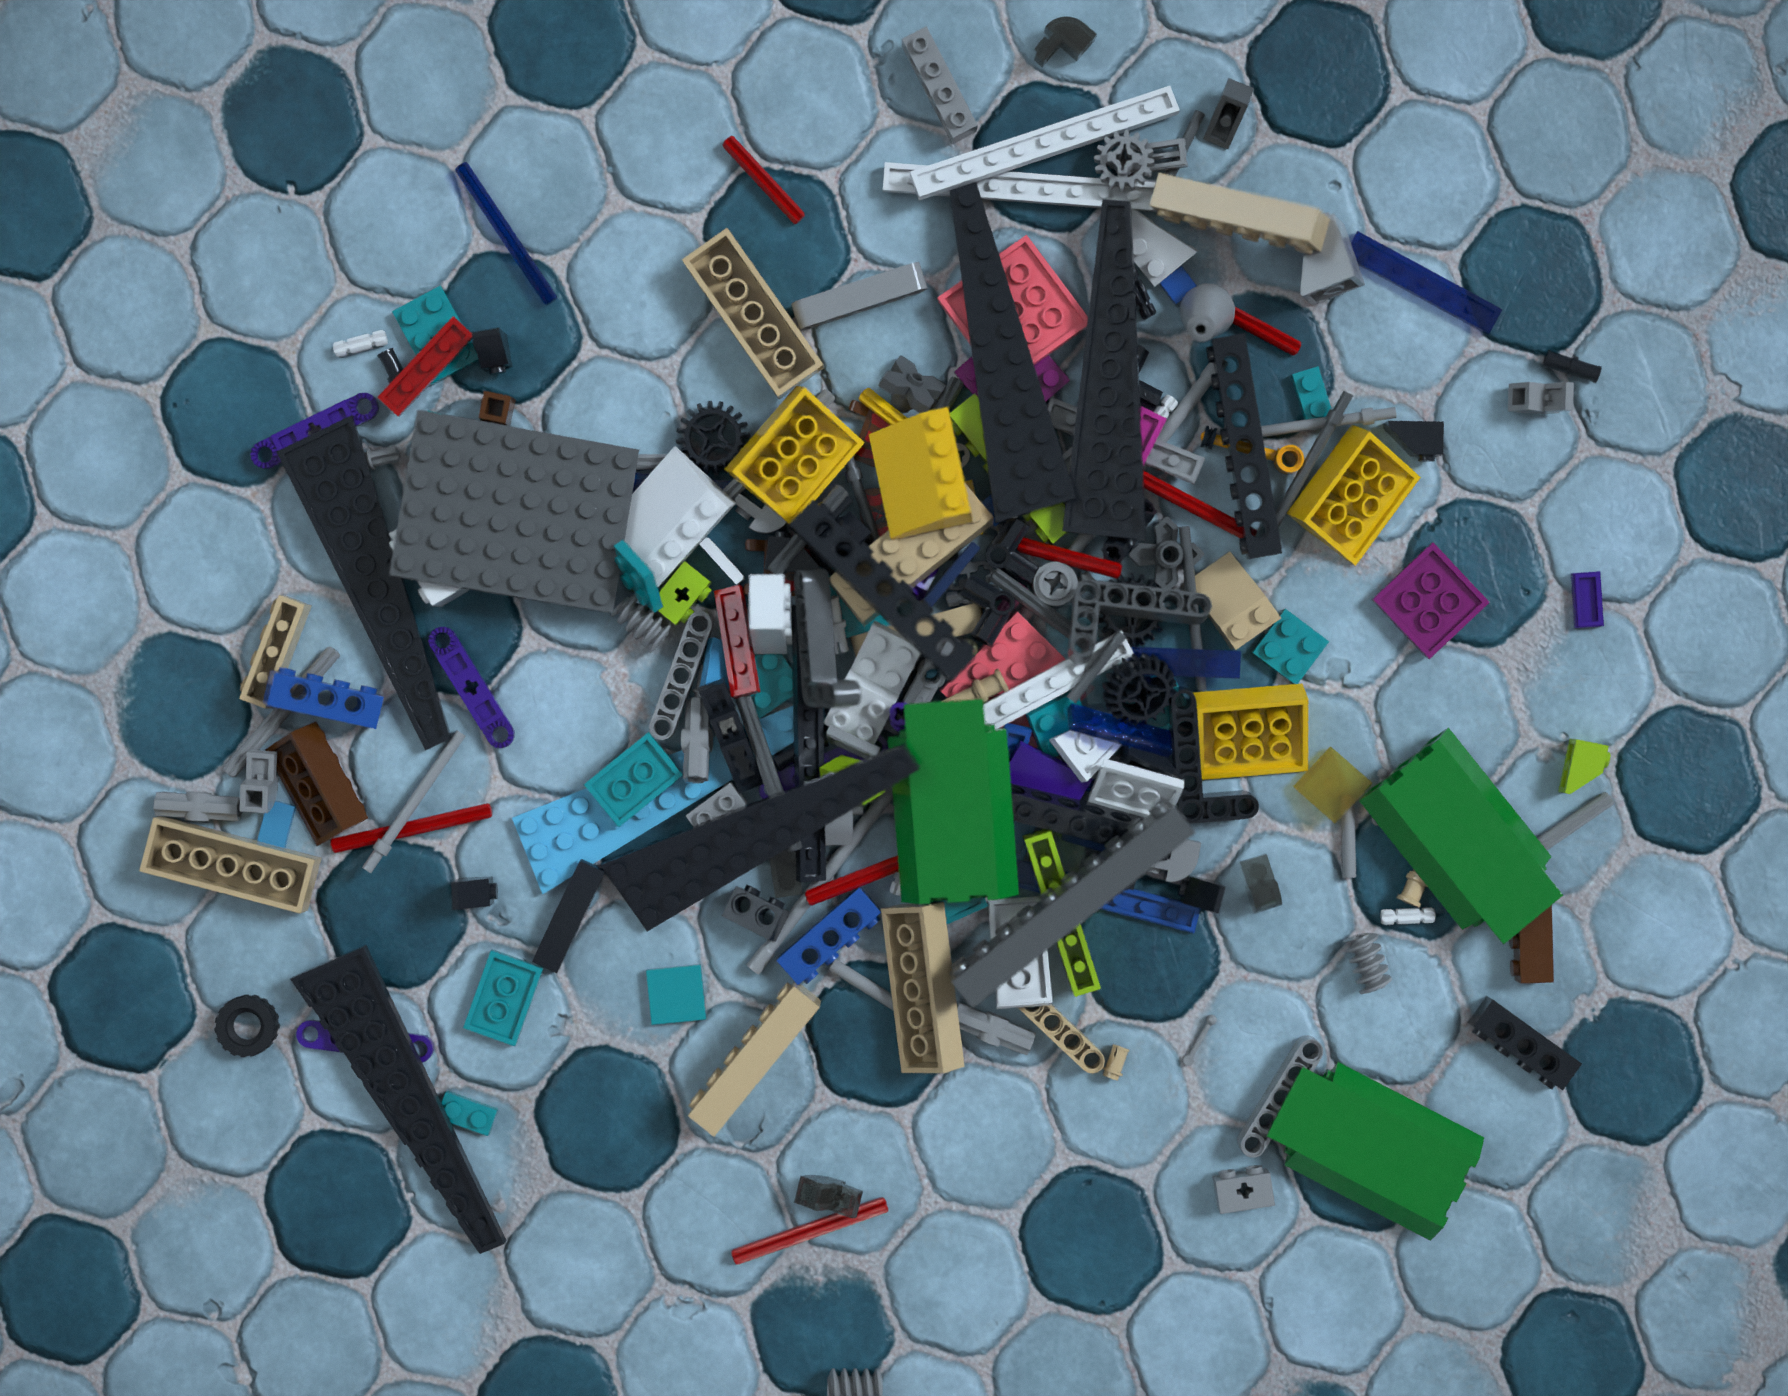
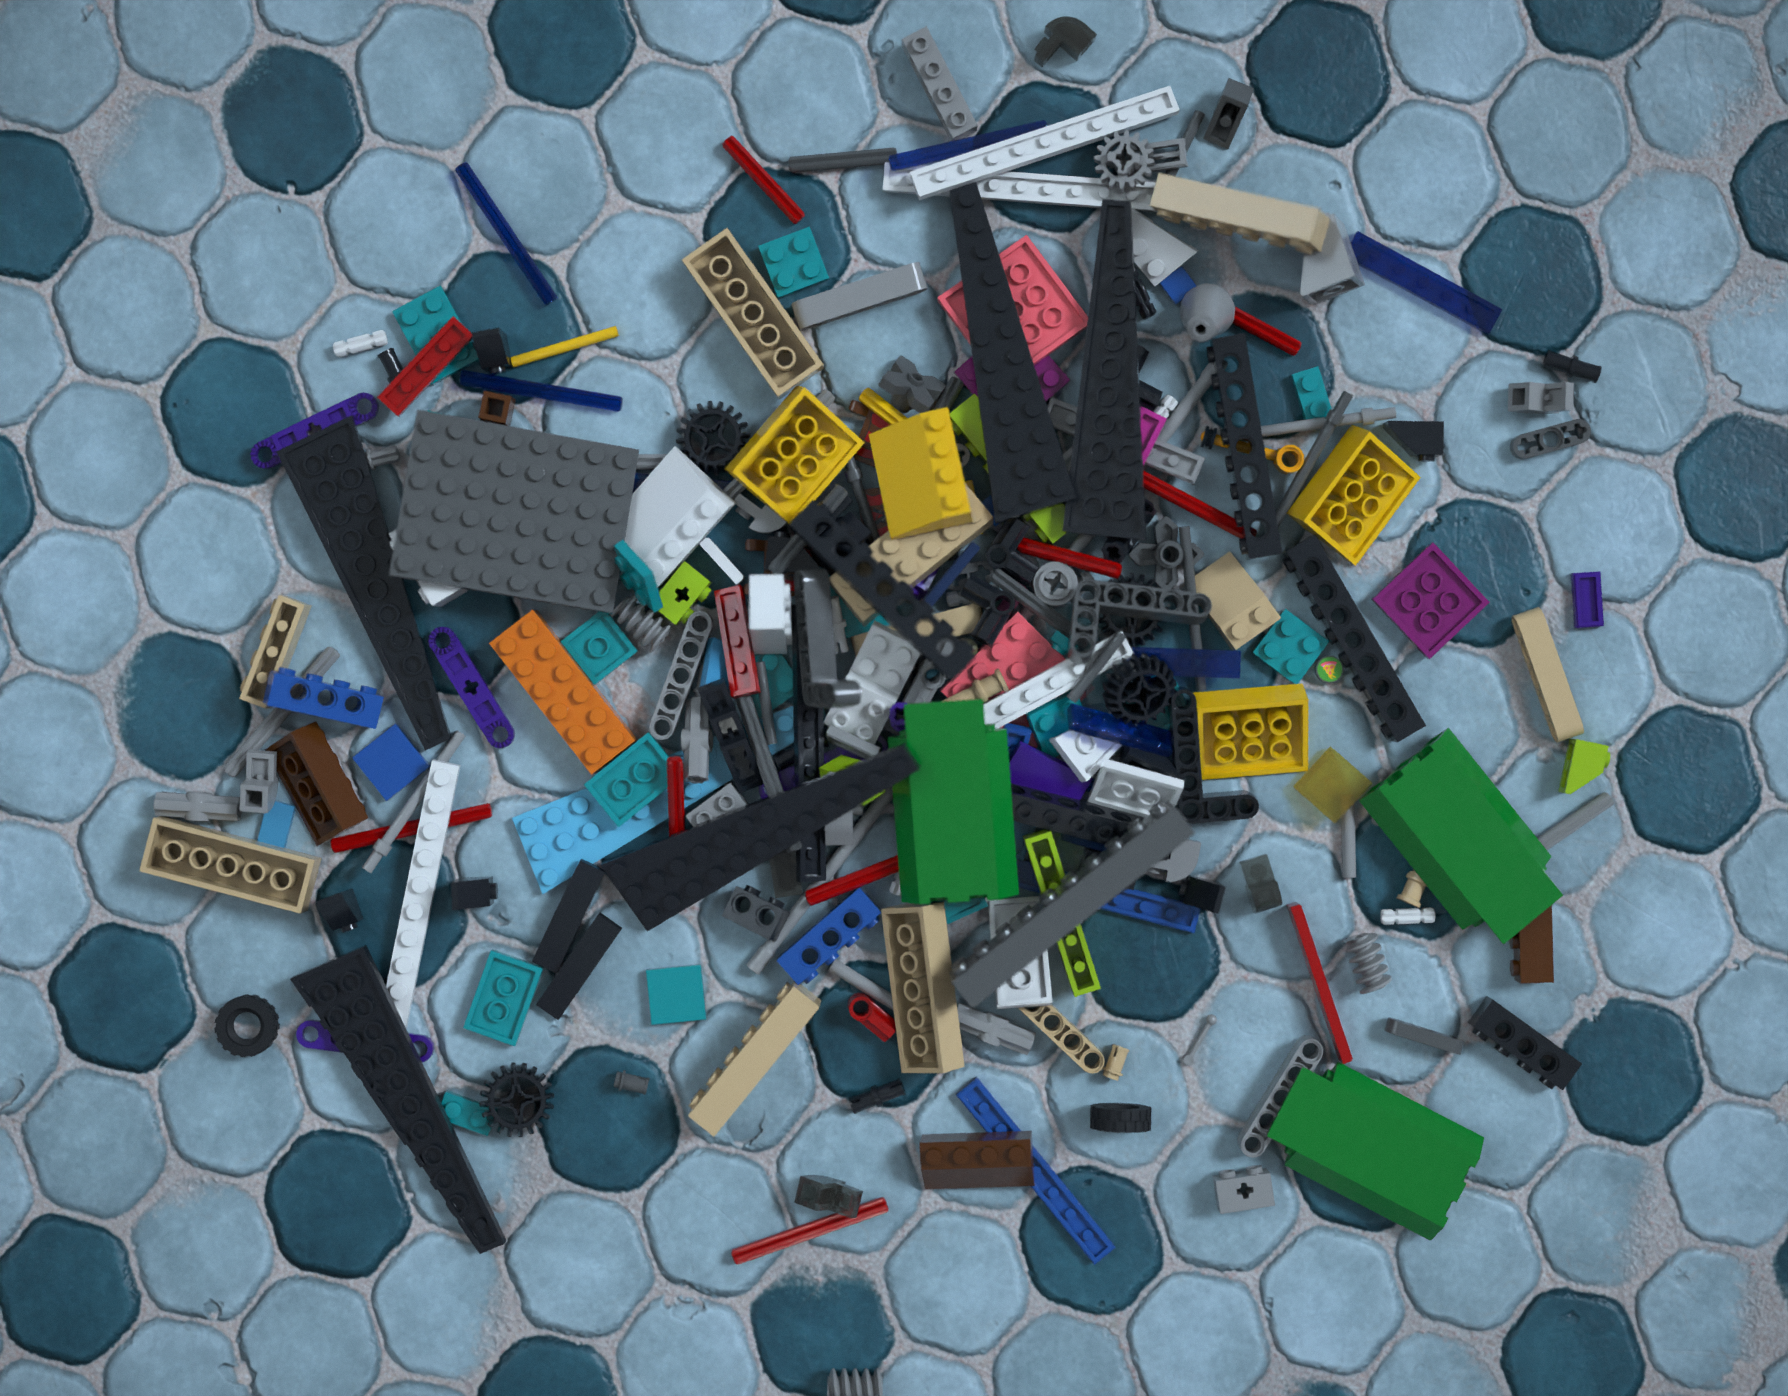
(341, 910): none -> black slope
(391, 762): none -> blue tile
(421, 885): none -> white plate
(493, 1102): none -> black gear
(541, 390): none -> clear blue axle
(563, 691): none -> orange brick
(564, 346): none -> yellow bar
(579, 966): none -> black slope
(599, 646): none -> teal plate
(631, 1082): none -> dark grey pin
(675, 787): none -> red axle
(765, 703): none -> dark grey bar
(793, 262): none -> teal plate
(840, 160): none -> dark grey axle
(873, 1018): none -> red piece
(877, 1096): none -> black pin
(957, 147): none -> clear blue axle
(977, 1160): none -> reddish brown slope
(1047, 1182): none -> blue tile
(1060, 643): none -> teal plate
(1120, 1117): none -> black tyre
(1319, 982): none -> red tile
(1329, 669): none -> tile
(1408, 719): none -> black brick
(1424, 1035): none -> dark grey beam
(1533, 451): none -> dark grey beam
(1547, 674): none -> tan beam

